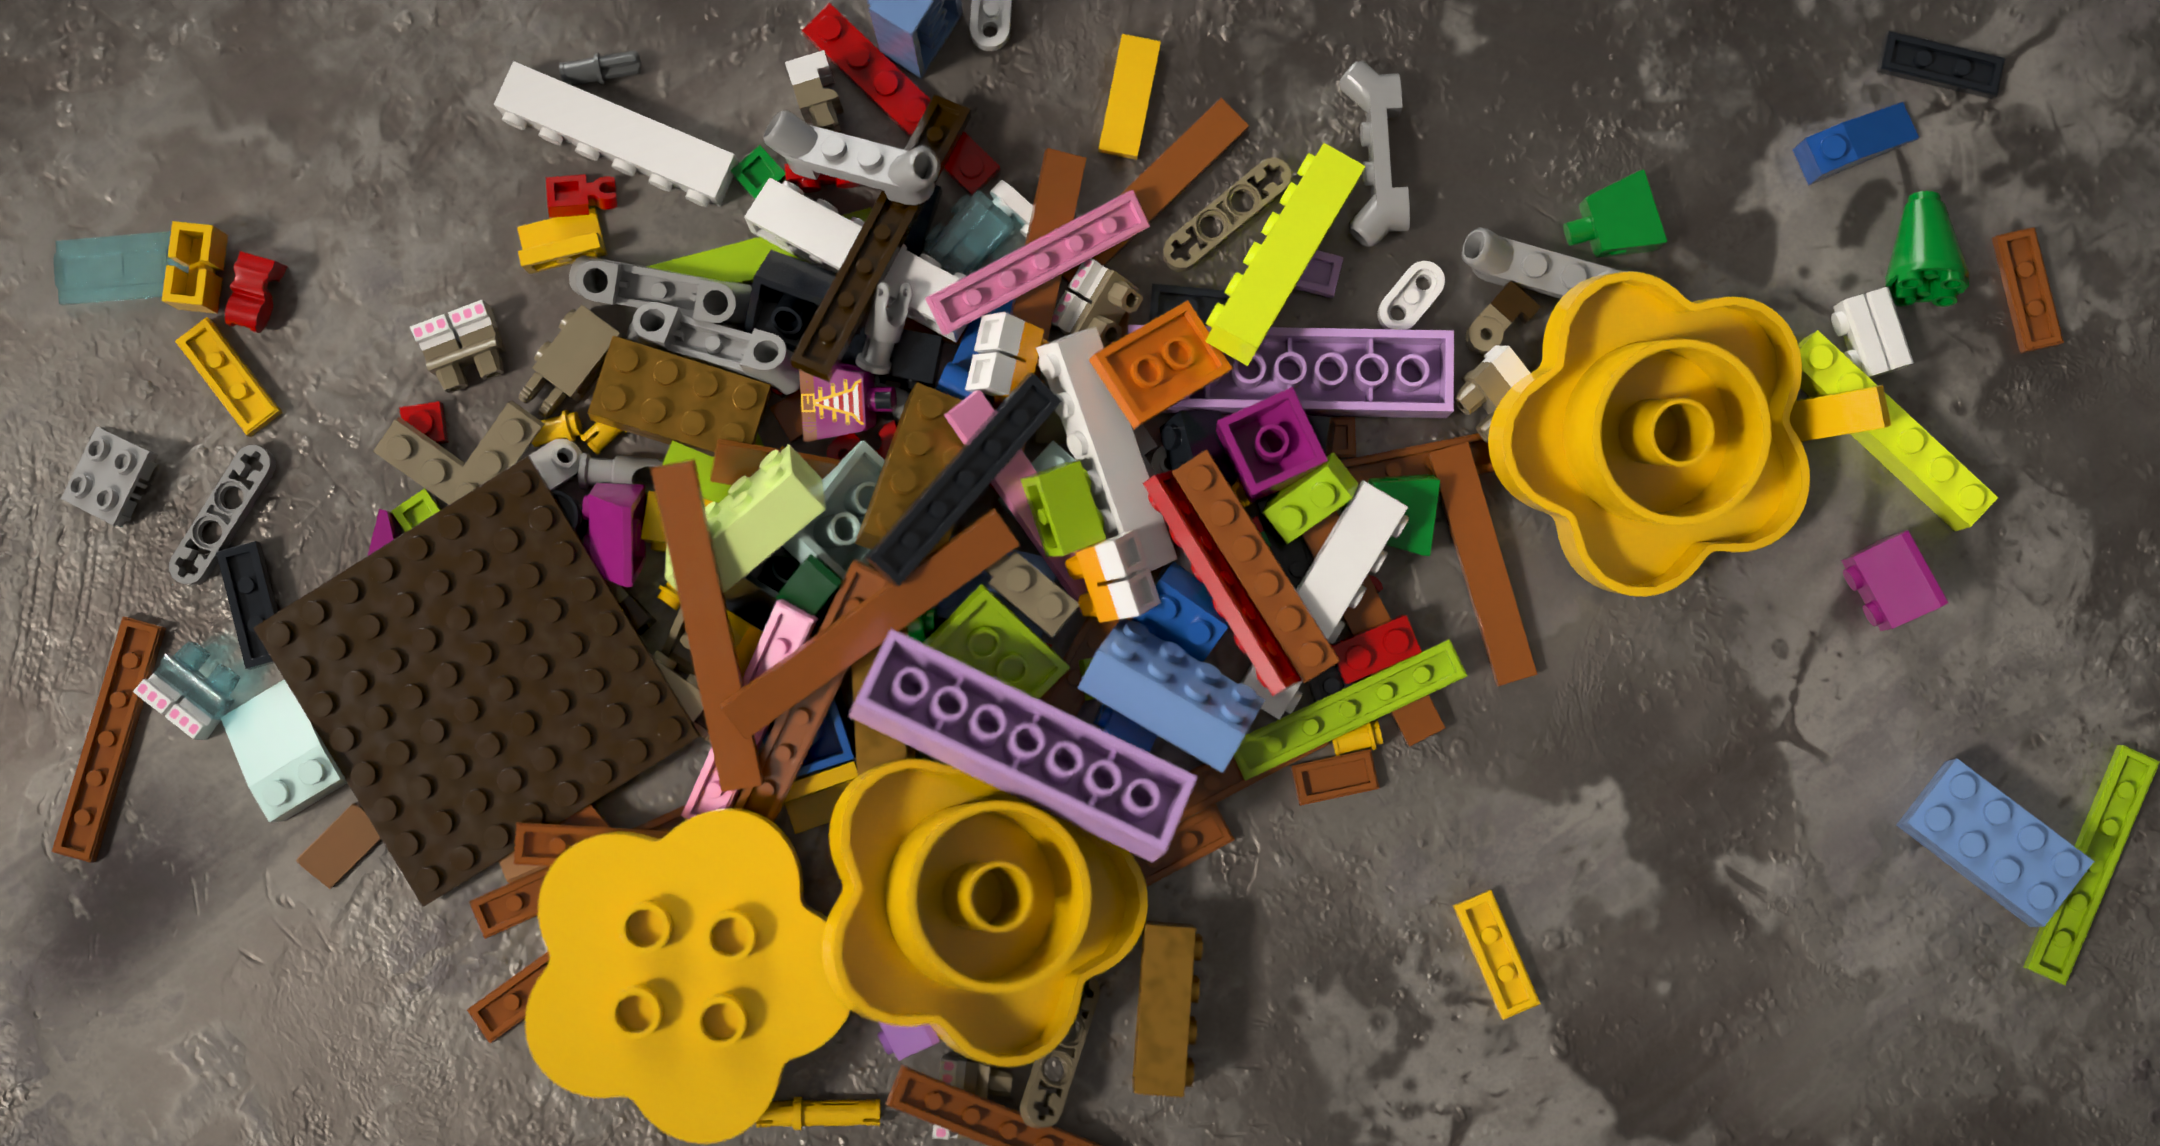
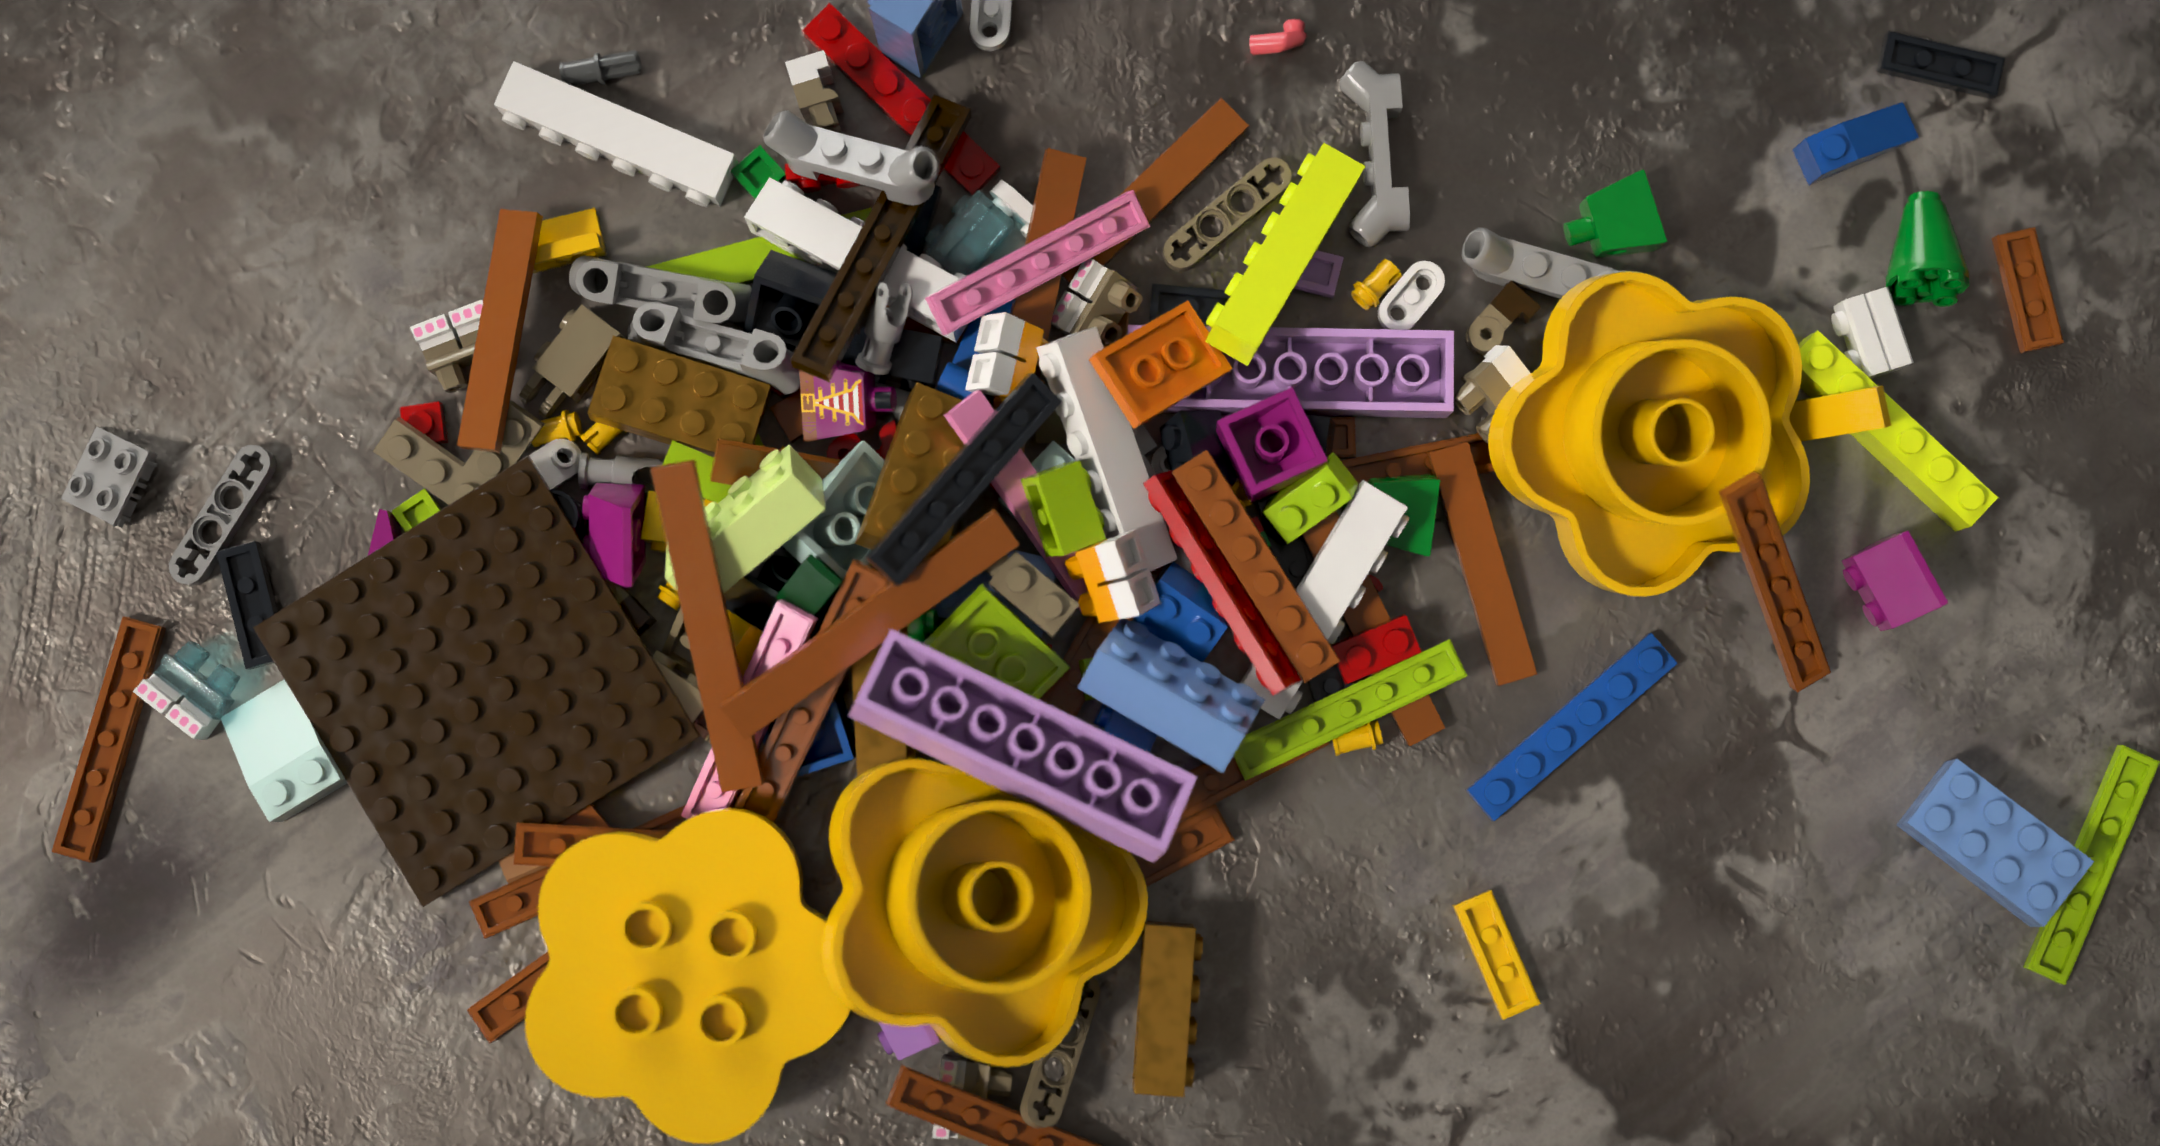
(111, 268): clear light blue piece -> none
(203, 251): yellow piece -> none
(228, 376): yellow tile -> none
(251, 300): red leg -> none
(340, 846): medium nougat slope -> none
(500, 330): none -> dark orange tile
(573, 195): red plate -> none
(815, 797): yellow panel -> none
(821, 1113): yellow pin -> none
(1129, 96): yellow tile -> none
(1279, 42): none -> coral arm
(1335, 777): dark orange tile -> none
(1375, 284): none -> yellow pin
(1571, 726): none -> blue plate
(1775, 581): none -> dark orange tile

